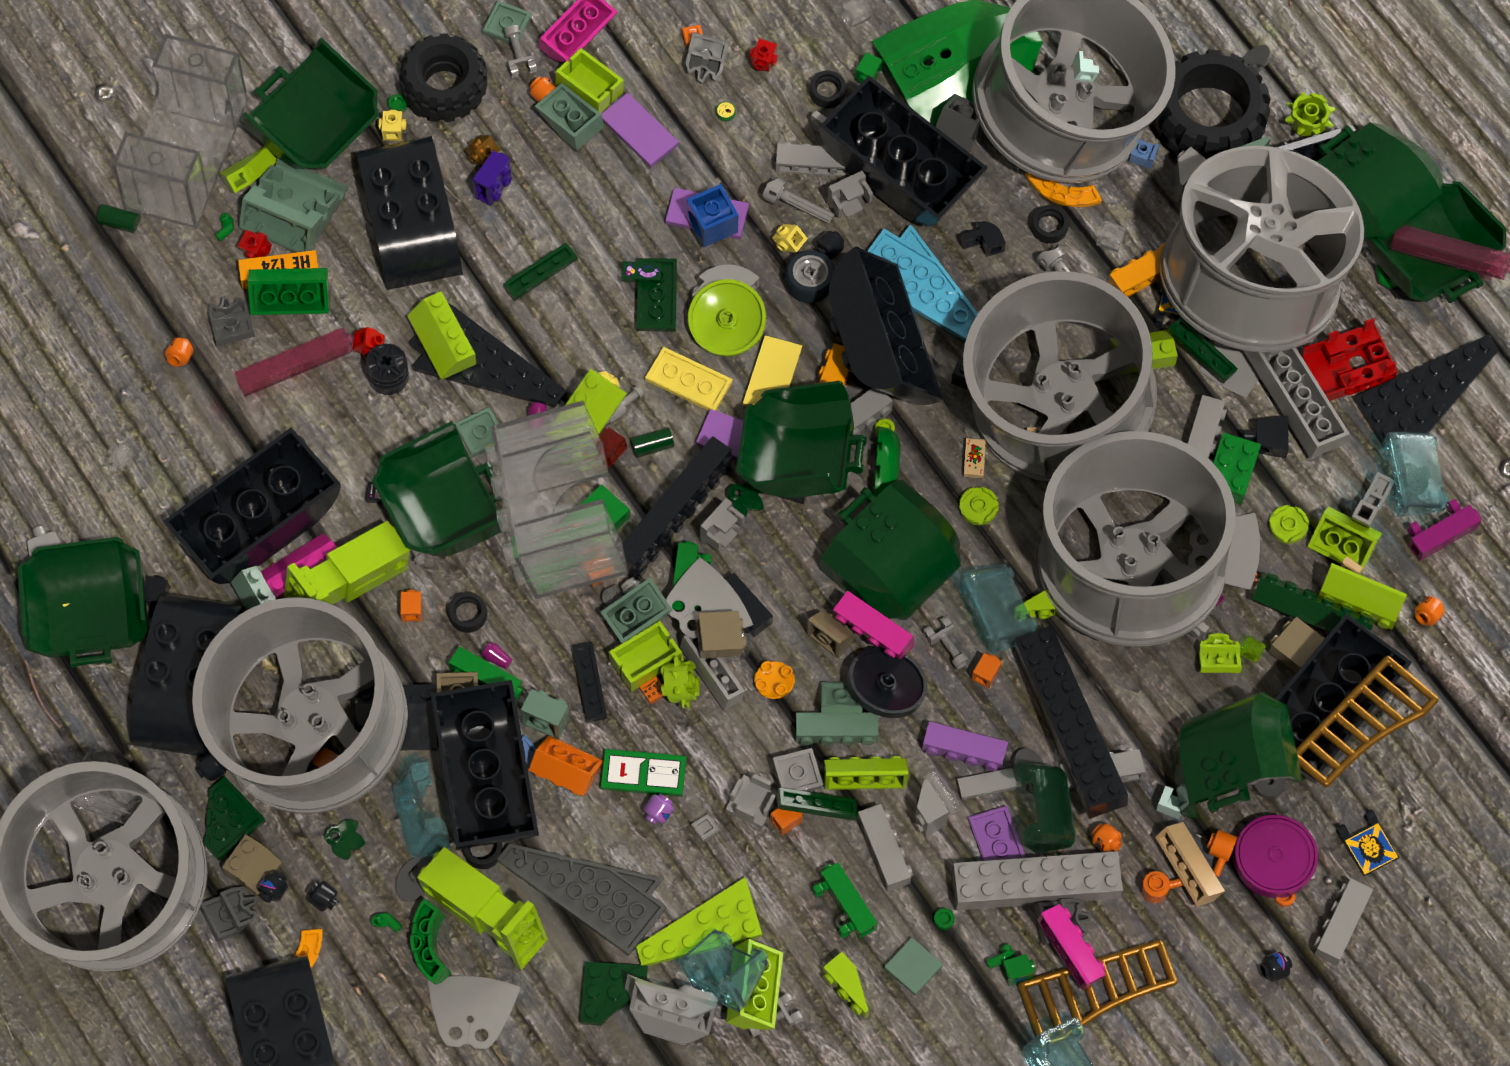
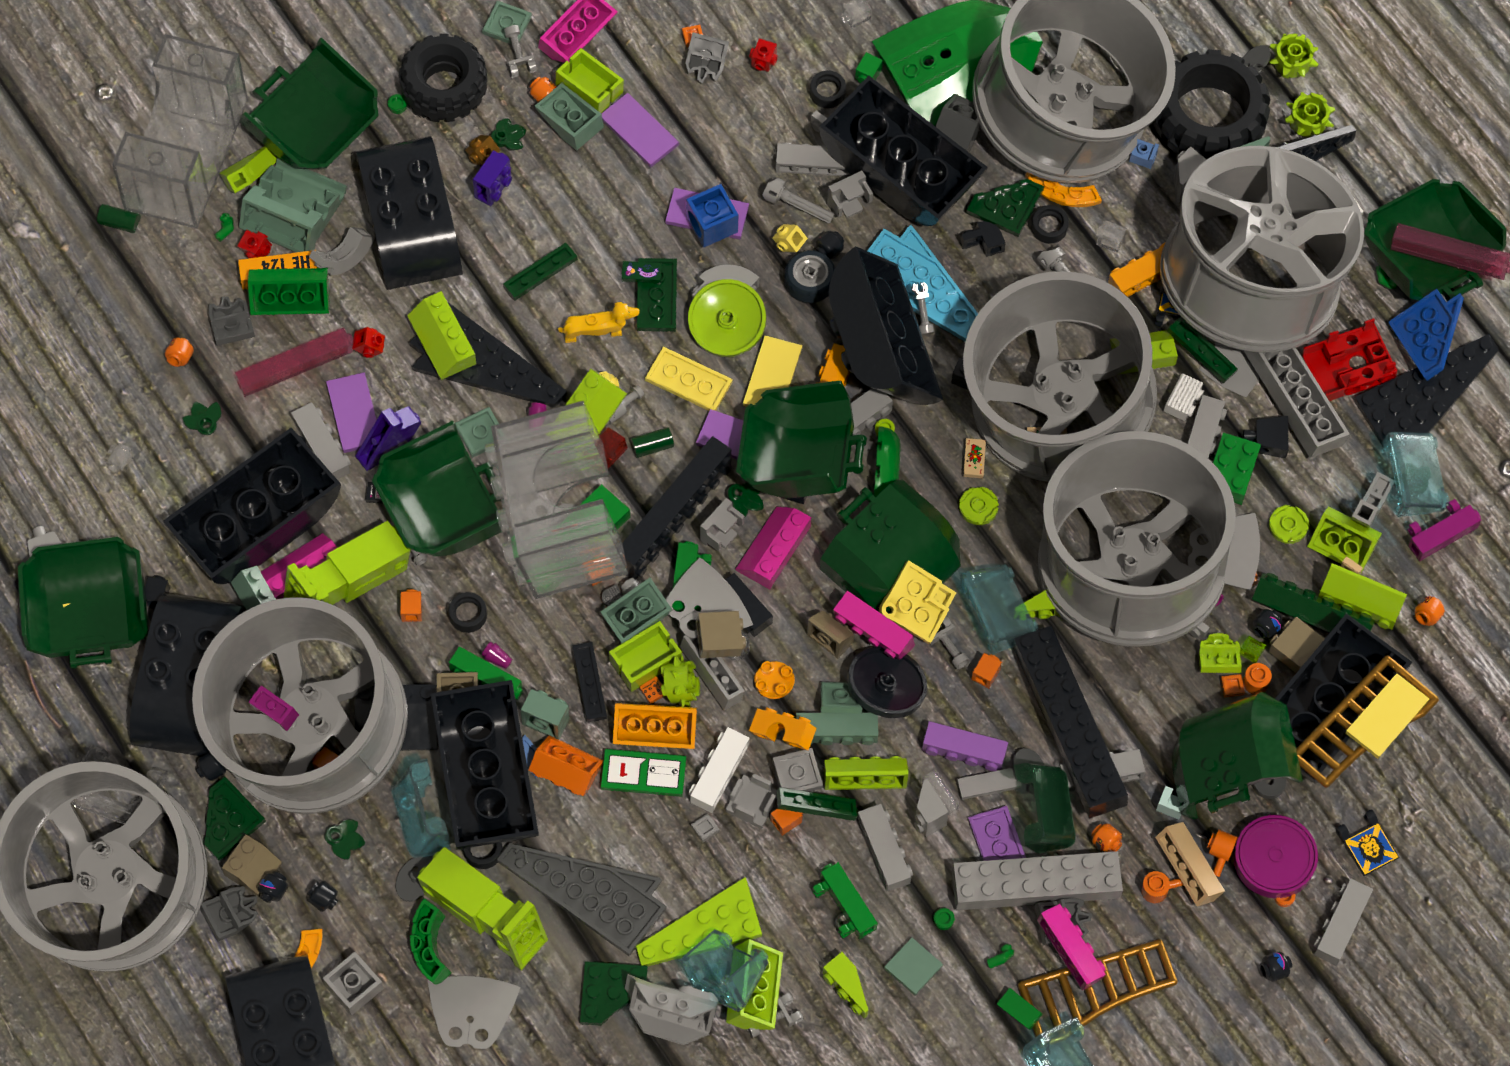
(203, 416): none -> dark green plate
(274, 707): none -> magenta panel
(319, 439): none -> light grey brick
(347, 254): none -> light grey arch
(352, 409): none -> medium lavender tile
(353, 983): none -> light grey brick
(386, 920): green arm -> none
(388, 433): none -> dark purple brick
(391, 377): black wheel -> none
(392, 125): light yellow brick -> none
(508, 134): none -> dark green plate
(598, 323): none -> yellow animal
(654, 725): none -> light orange brick
(658, 809): medium lavender head -> none
(719, 769): none -> white brick
(725, 111): tile -> none
(768, 724): none -> light orange arch
(774, 545): none -> dark pink slope
(917, 602): none -> light yellow slope
(925, 326): none -> light grey bar
(1007, 205): none -> dark green plate
(1018, 969): green brick -> none
(1019, 1009): none -> green tile
(1084, 68): light aqua panel -> none
(1183, 397): none -> white brick
(1232, 685): none -> orange tile
(1257, 678): none -> orange piece
(1267, 624): none -> black head
(1293, 55): none -> lime brick
(1385, 175): dark green windscreen -> none
(1387, 716): none -> light yellow tile
(1428, 331): none -> blue wing

